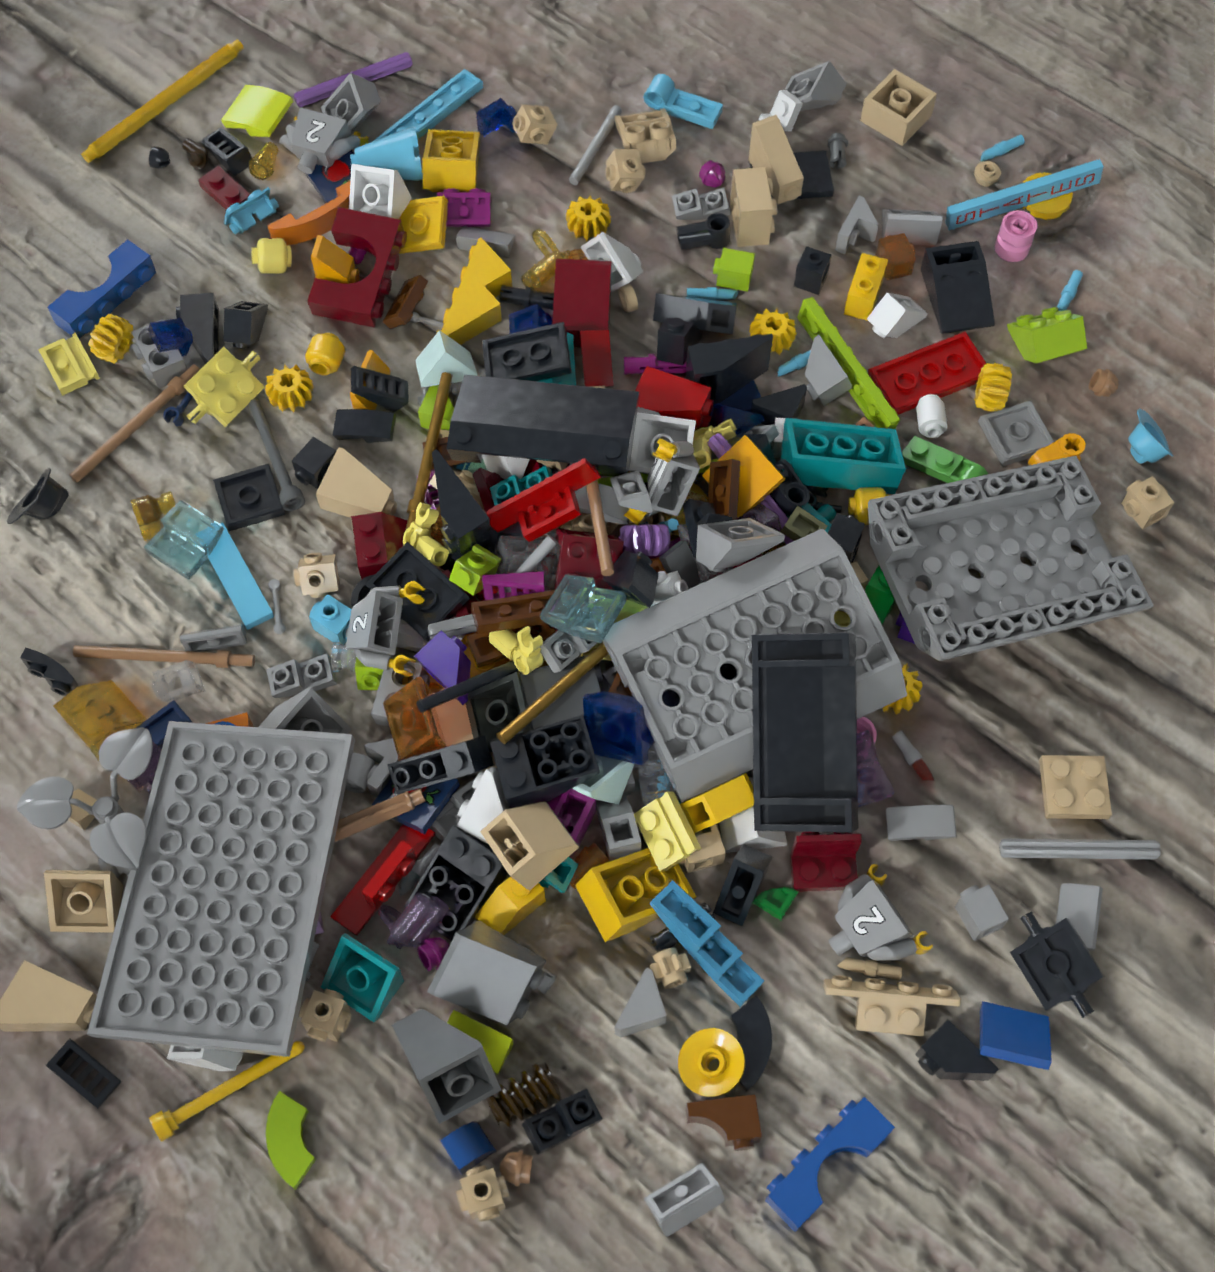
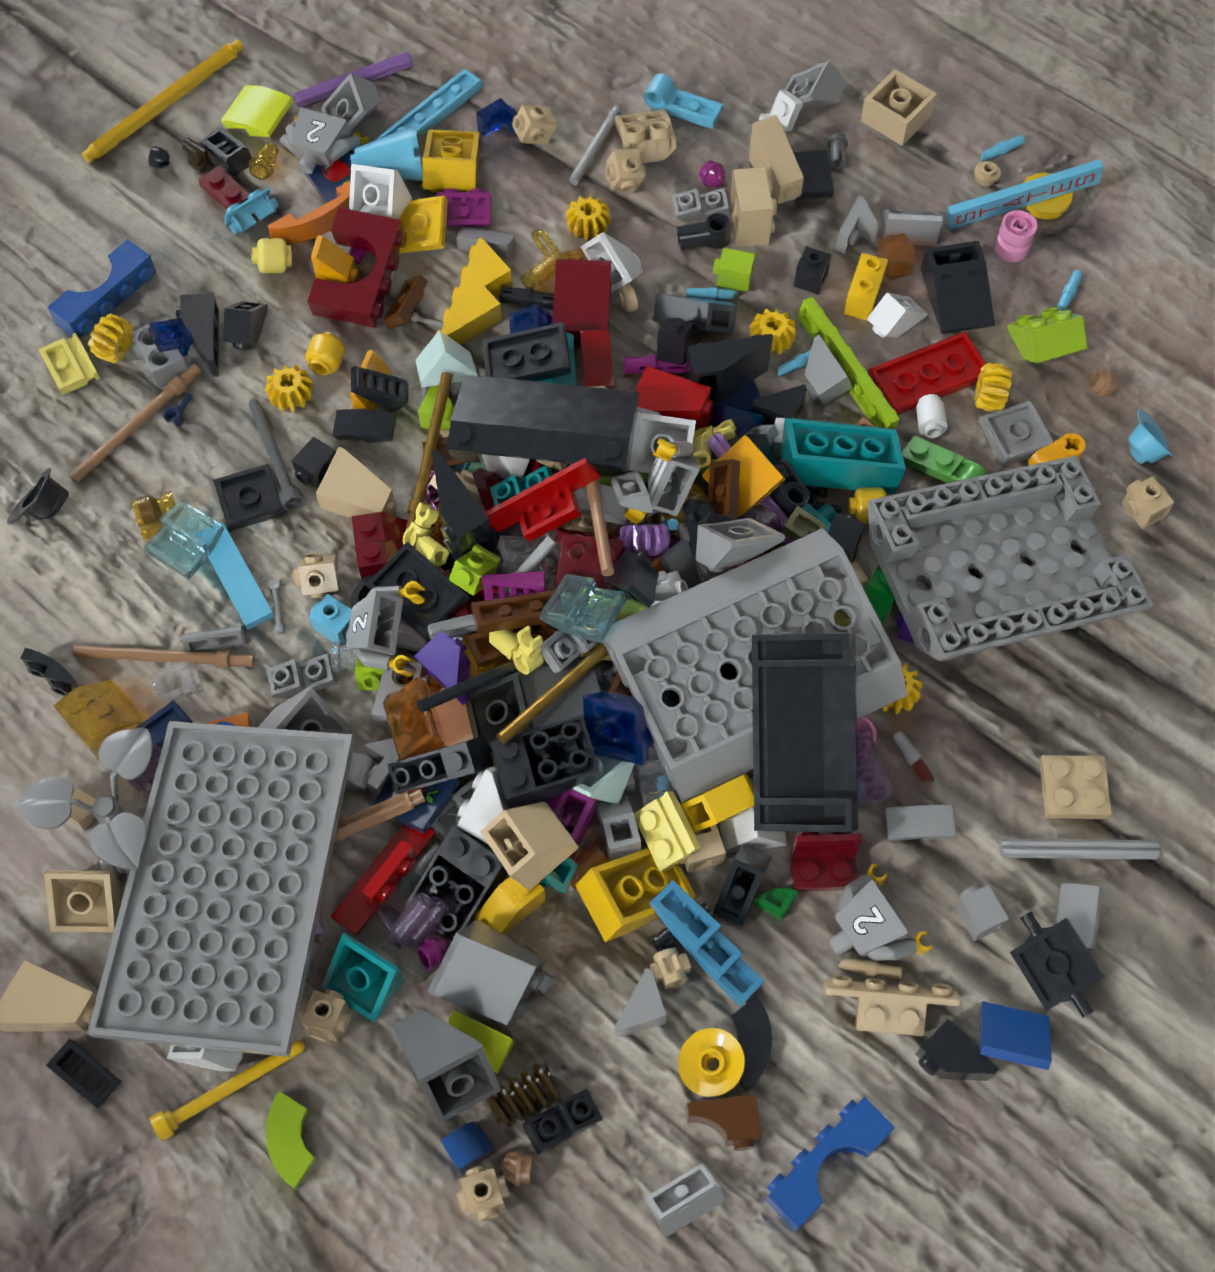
(223, 387): light yellow plate -> none

